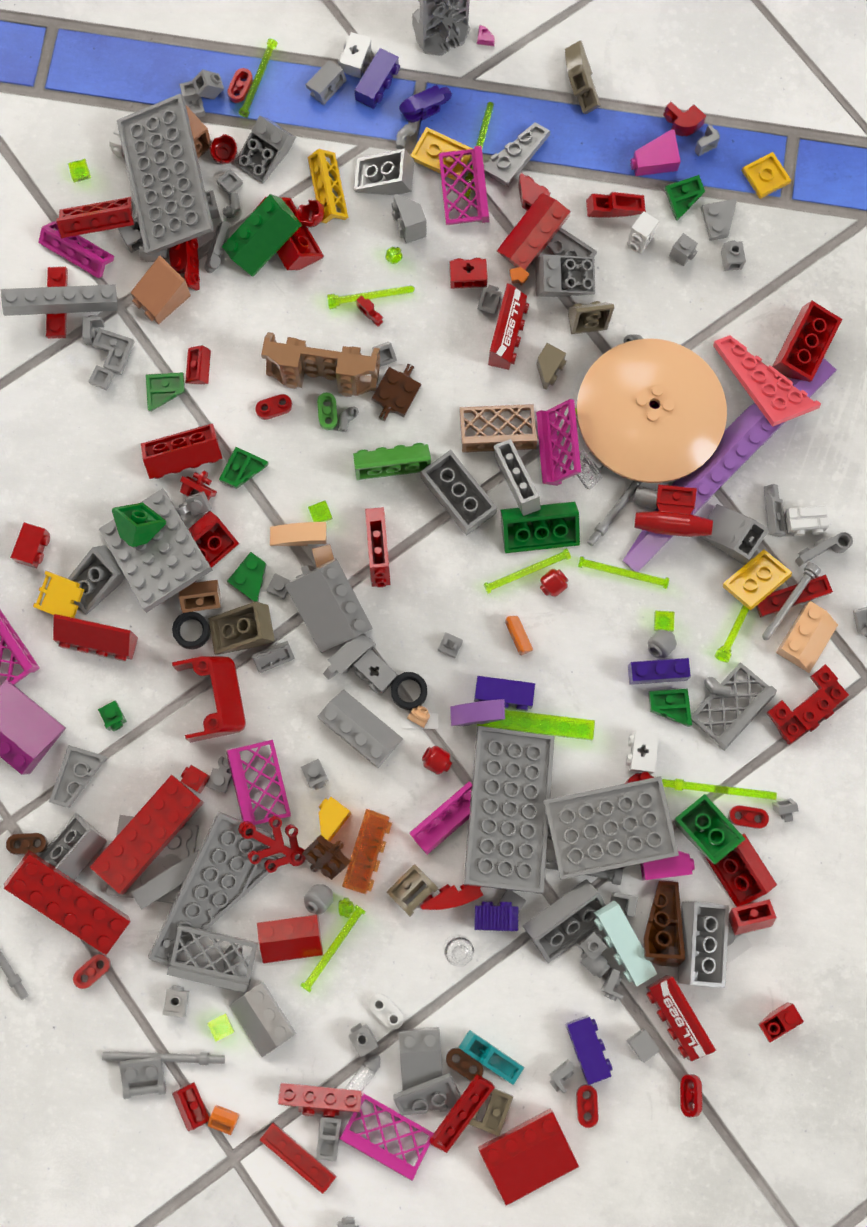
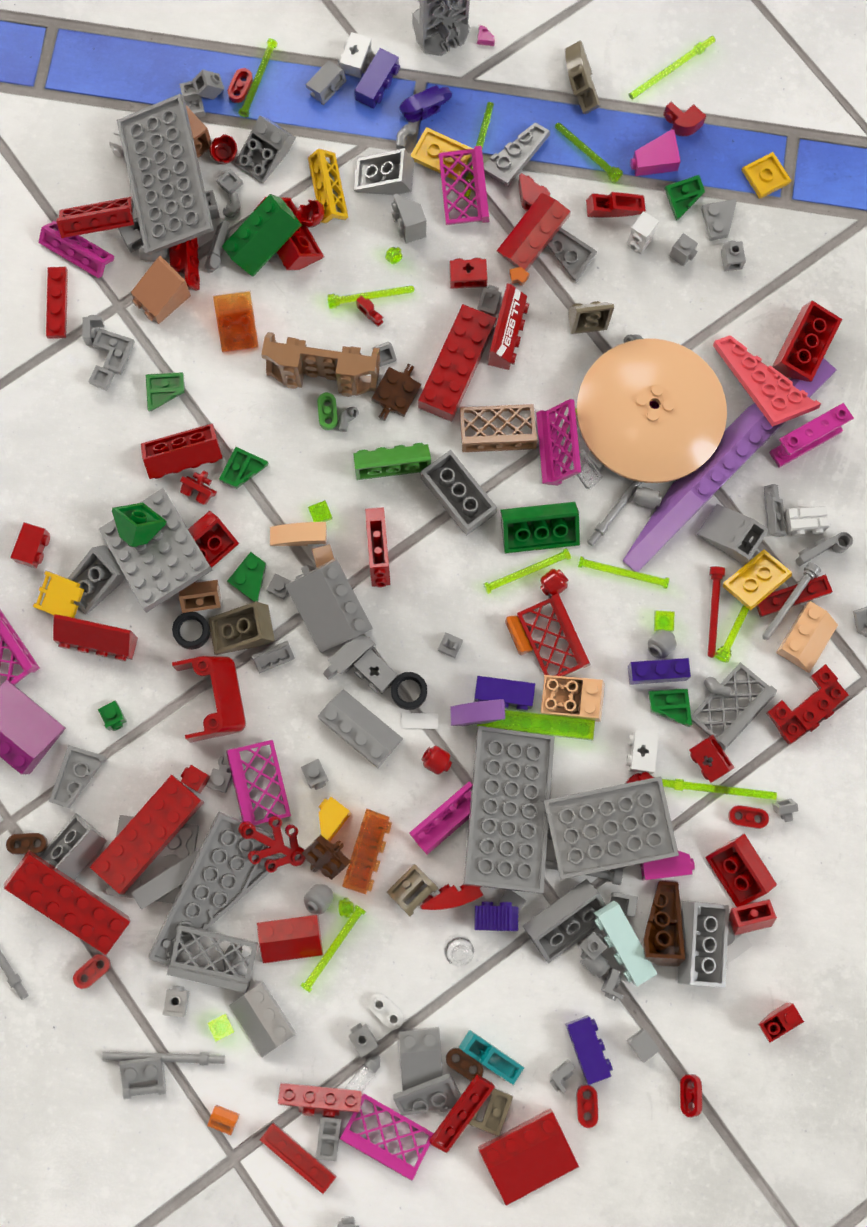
(59, 300): light grey brick -> none
(79, 170): clear neon green plate -> none
(191, 1106): red slope -> none
(196, 504): light grey plate -> none
(198, 365): red slope -> none
(236, 320): none -> clear orange slope
(274, 408): red plate -> none
(419, 716): light nougat plate -> none
(457, 363): none -> red brick
(517, 477): light grey brick -> none
(548, 363): dark tan slope -> none
(564, 275): light grey slope -> none
(568, 630): none -> red fence
(573, 697): none -> light nougat slope
(613, 173): none -> clear neon green piece
(674, 514): red plate -> none
(680, 1018): red slope -> none
(698, 49): none -> clear neon green bar
(708, 141): light grey bracket -> none
(708, 829): green slope -> none
(717, 574): none -> red piece
(720, 764): none -> red brick
(811, 435): none -> dark pink fence

